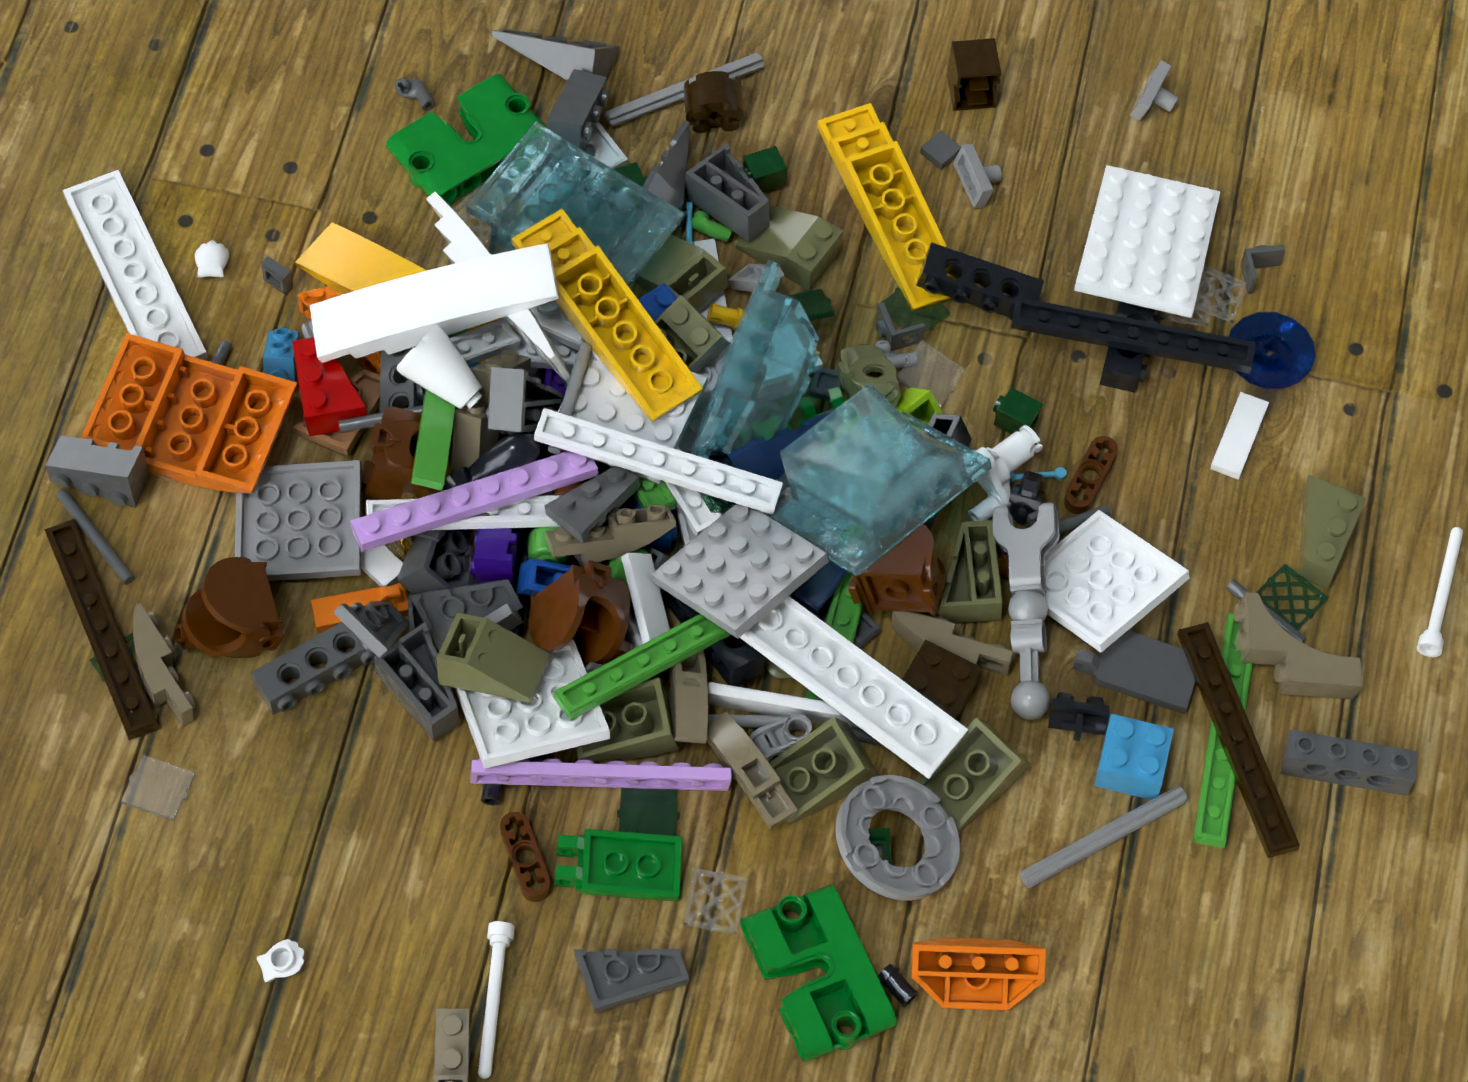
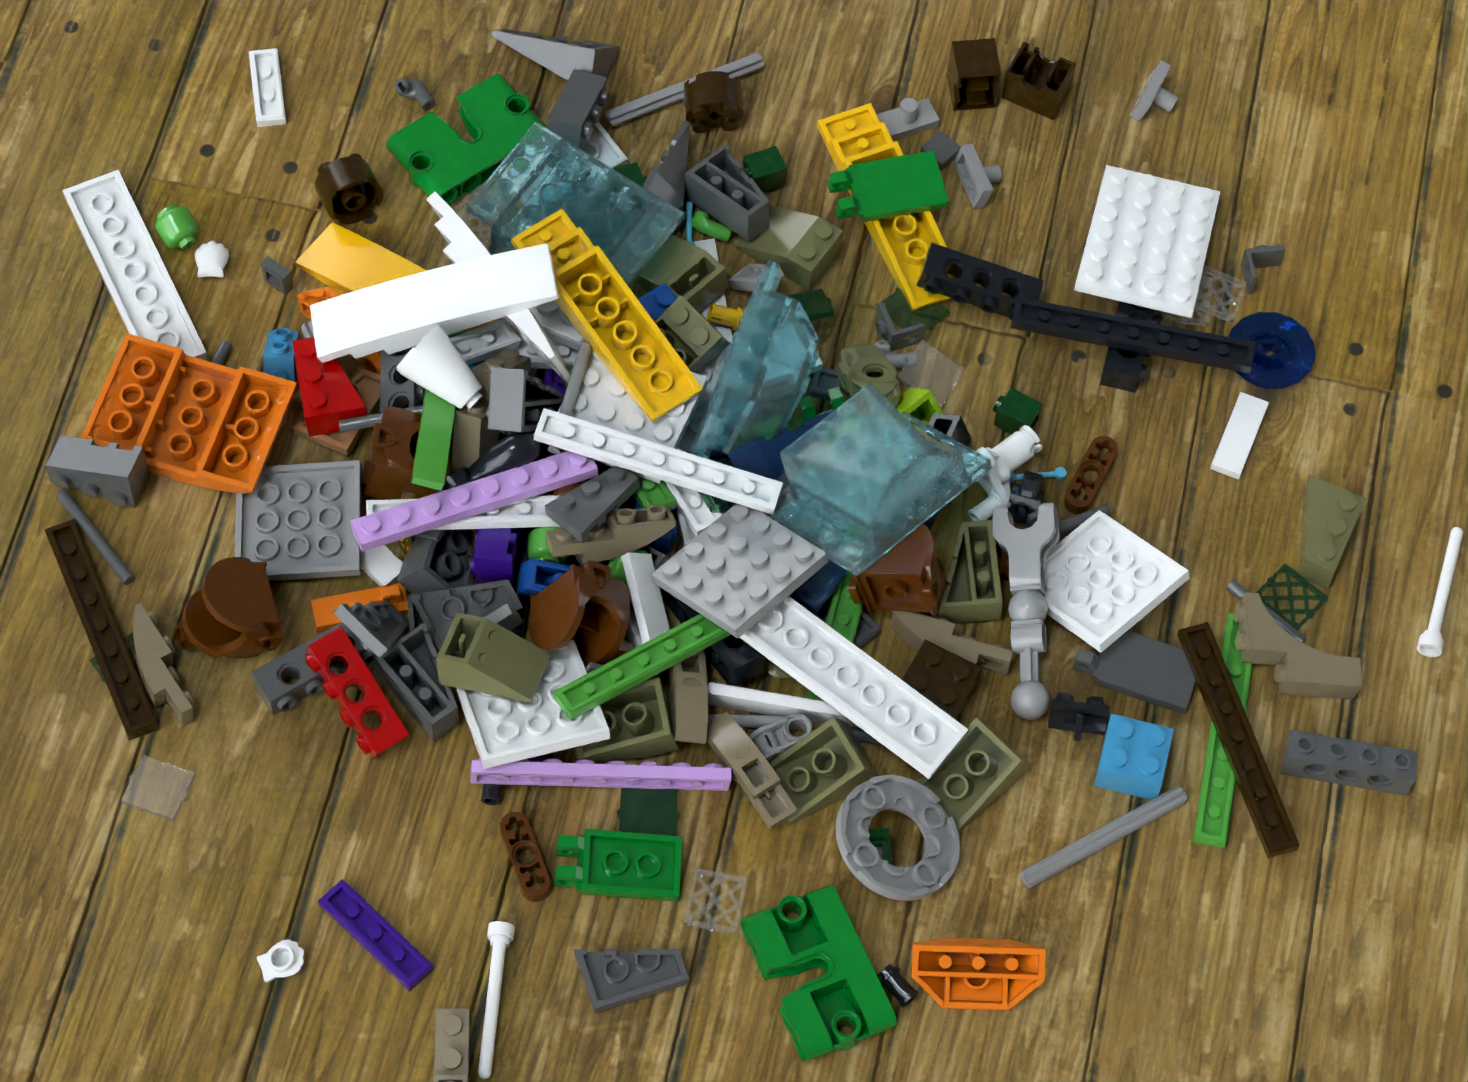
(177, 227): none -> bright green head
(267, 87): none -> white tile
(339, 647): none -> red brick
(348, 189): none -> dark brown brick
(376, 935): none -> dark purple tile
(890, 187): none -> green tile
(909, 118): none -> light grey tile
(1041, 82): none -> dark brown piece

